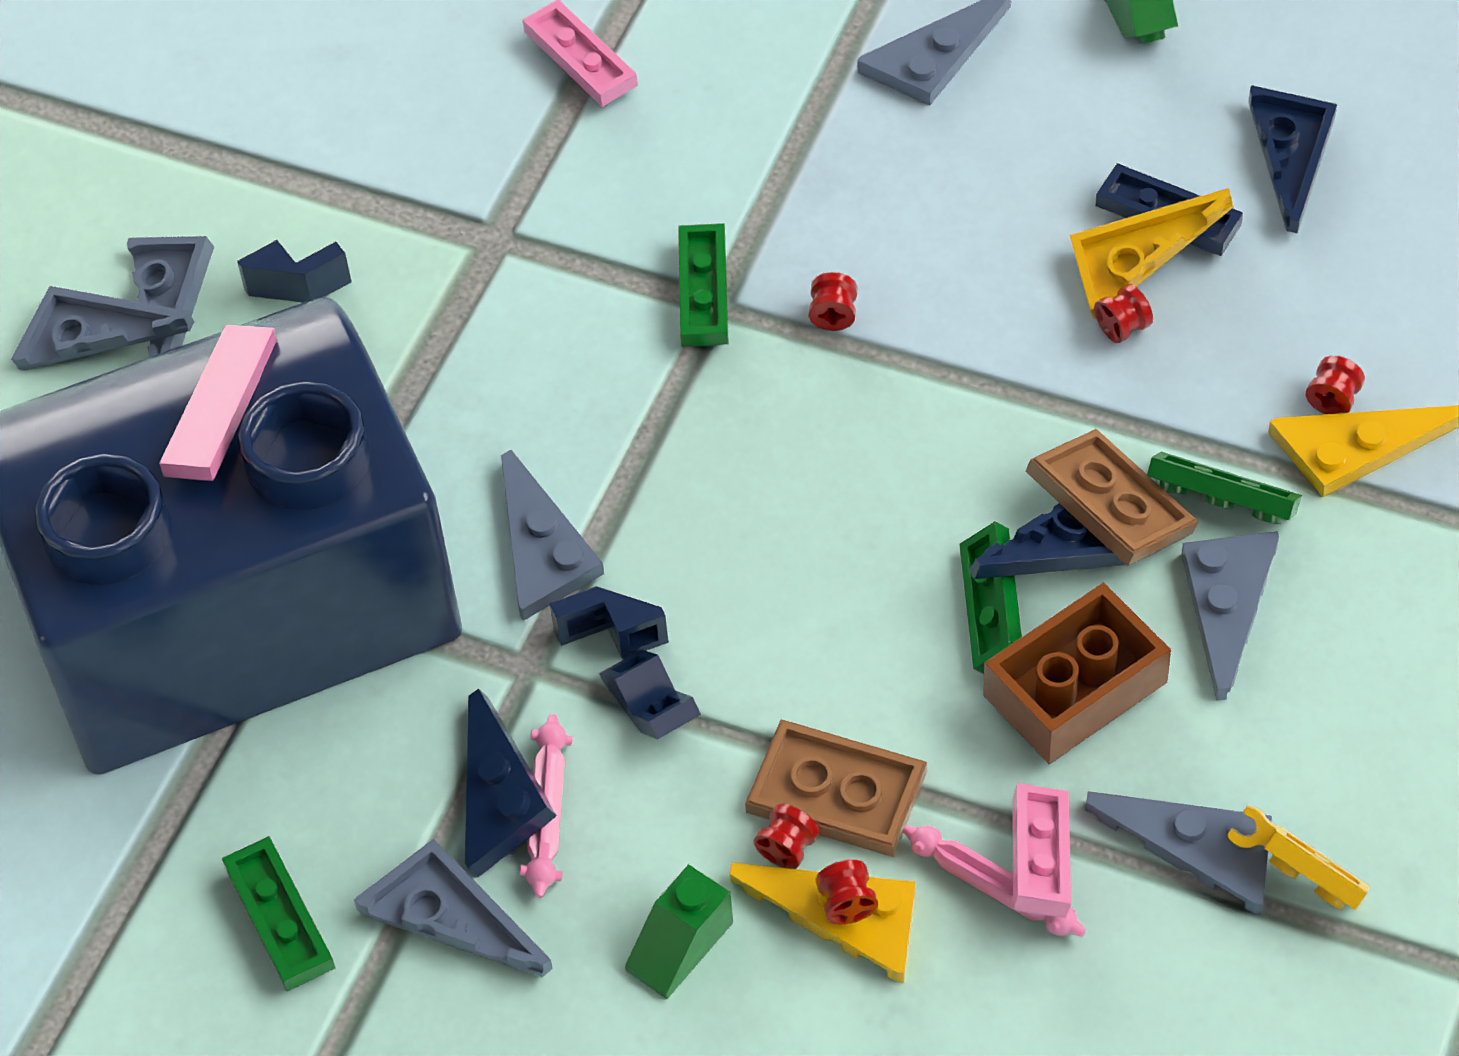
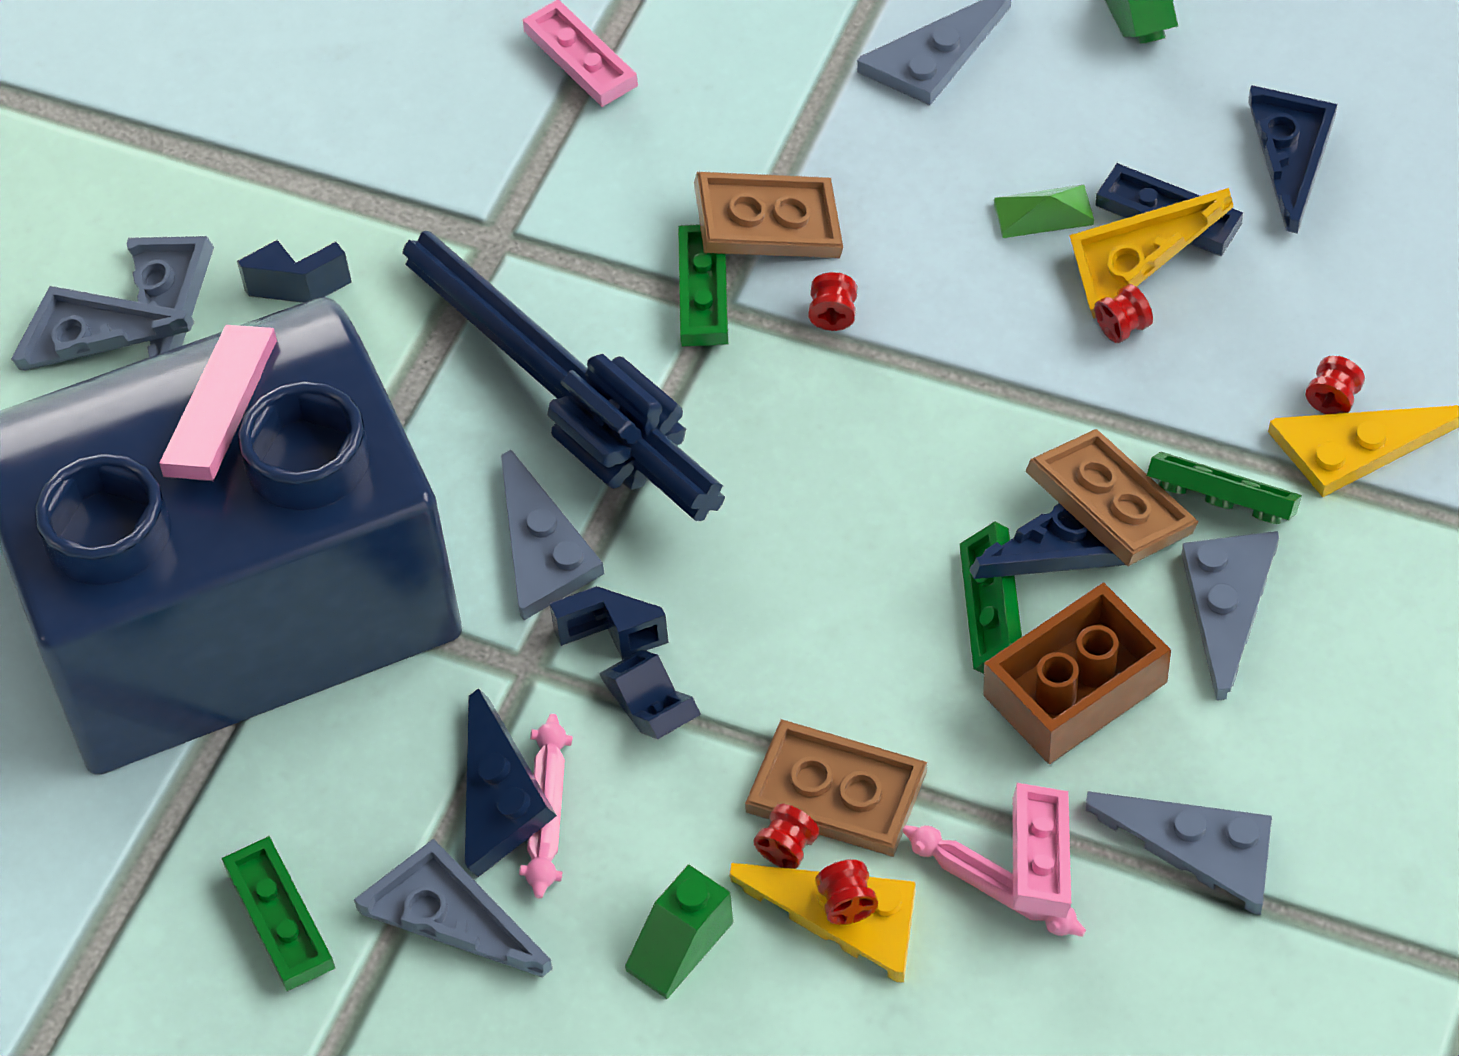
(602, 411): none -> dark blue axle
(768, 215): none -> medium nougat tile
(1043, 211): none -> bright green slope
(1296, 857): yellow plate -> none

